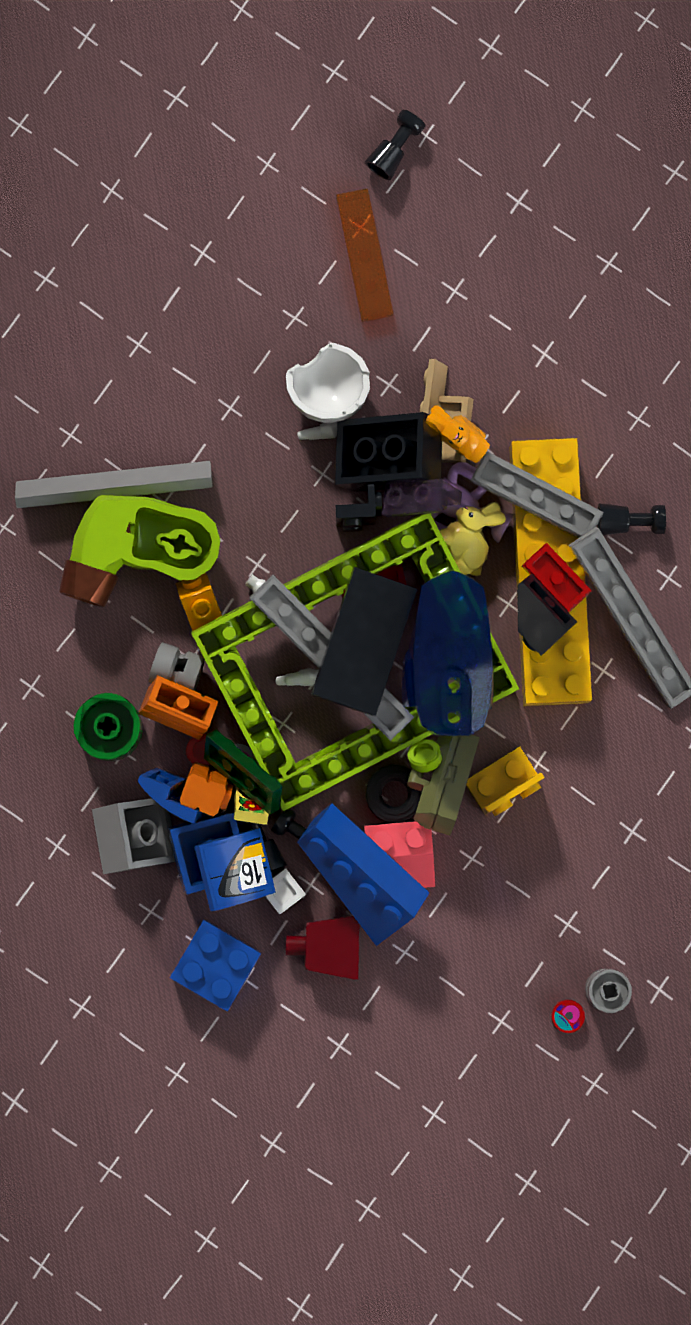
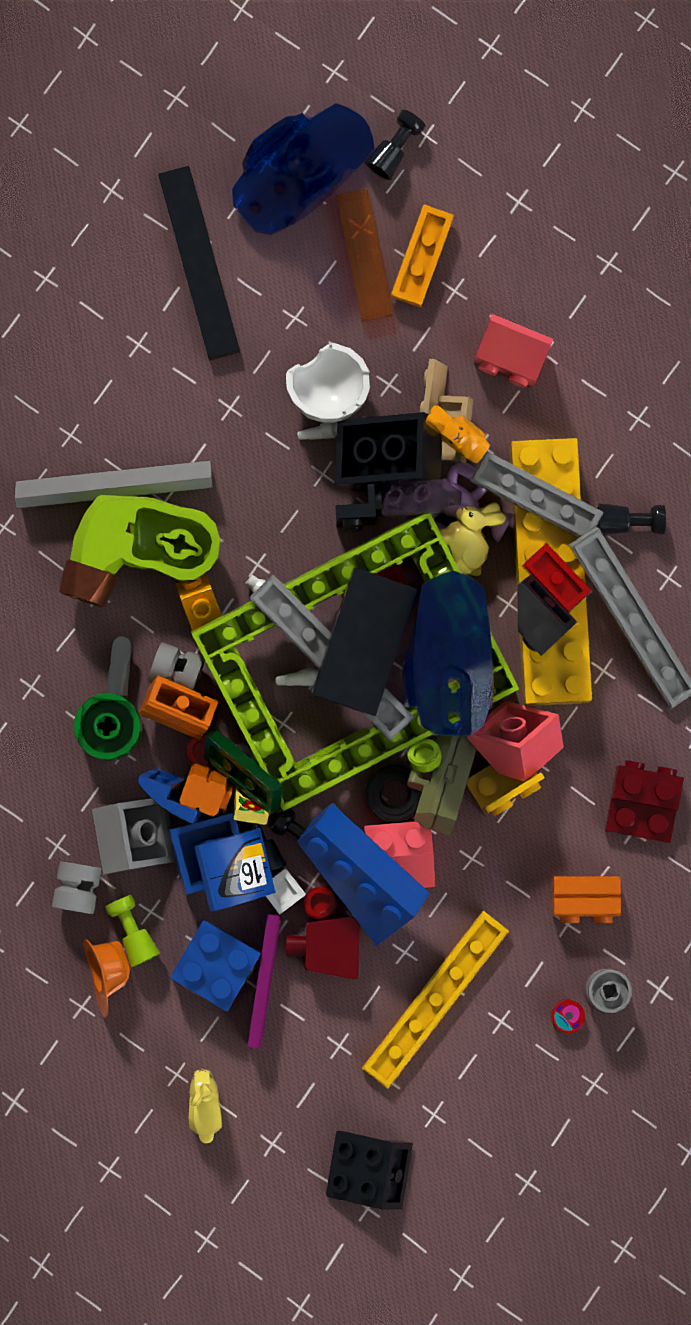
(76, 887): none -> light grey wheel
(108, 969): none -> orange piece
(119, 667): none -> dark grey bar
(138, 942): none -> lime piece
(199, 263): none -> black tile
(204, 1106): none -> light yellow animal
(264, 981): none -> magenta tile
(307, 159): none -> clear blue piece
(320, 903): none -> red tile
(369, 1170): none -> black bracket
(422, 256): none -> light orange plate
(435, 999): none -> yellow tile
(512, 351): none -> coral slope
(518, 739): none -> coral slope
(586, 897): none -> orange brick
(644, 802): none -> dark red plate

